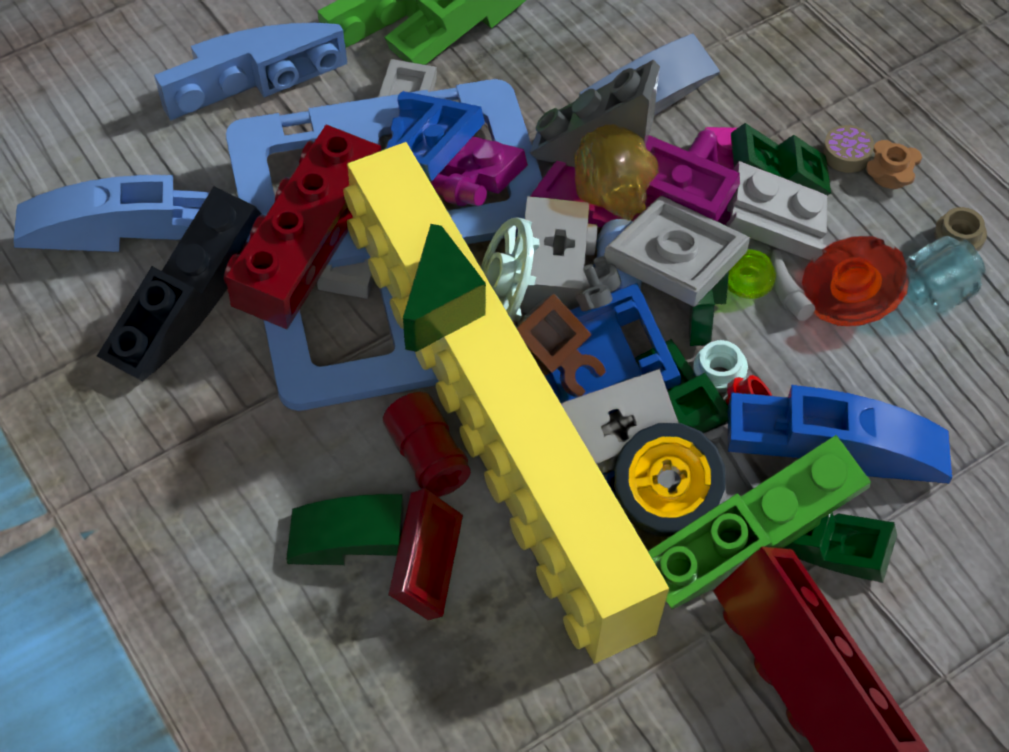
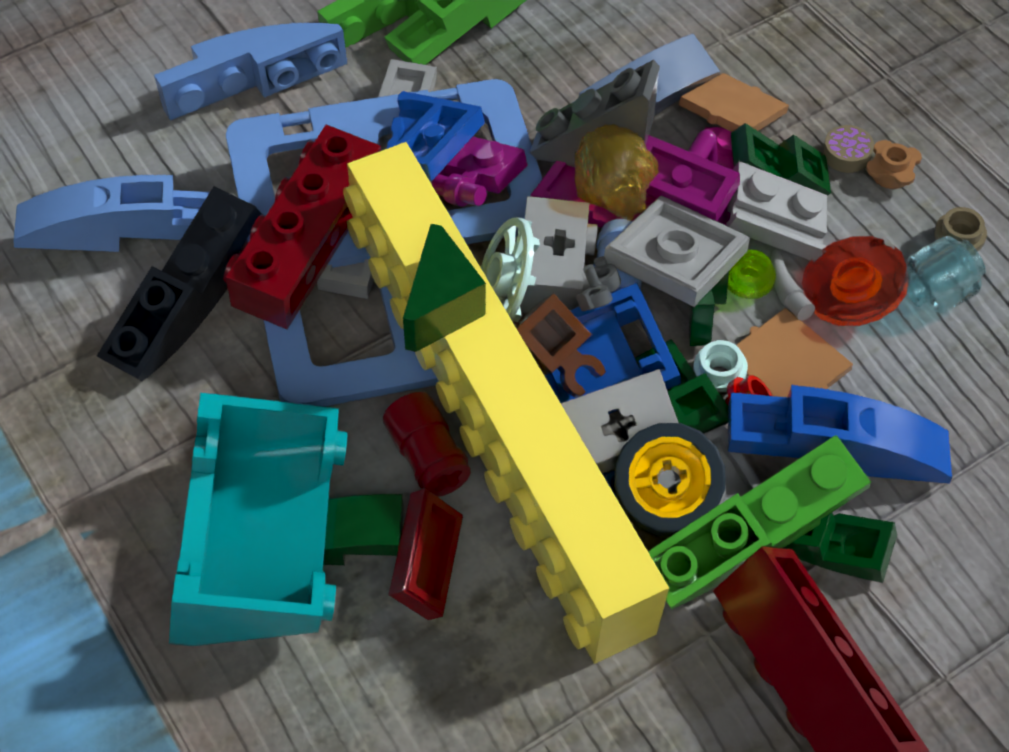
(256, 522): none -> teal windscreen
(733, 103): none -> medium nougat piece
(790, 354): none -> medium nougat piece

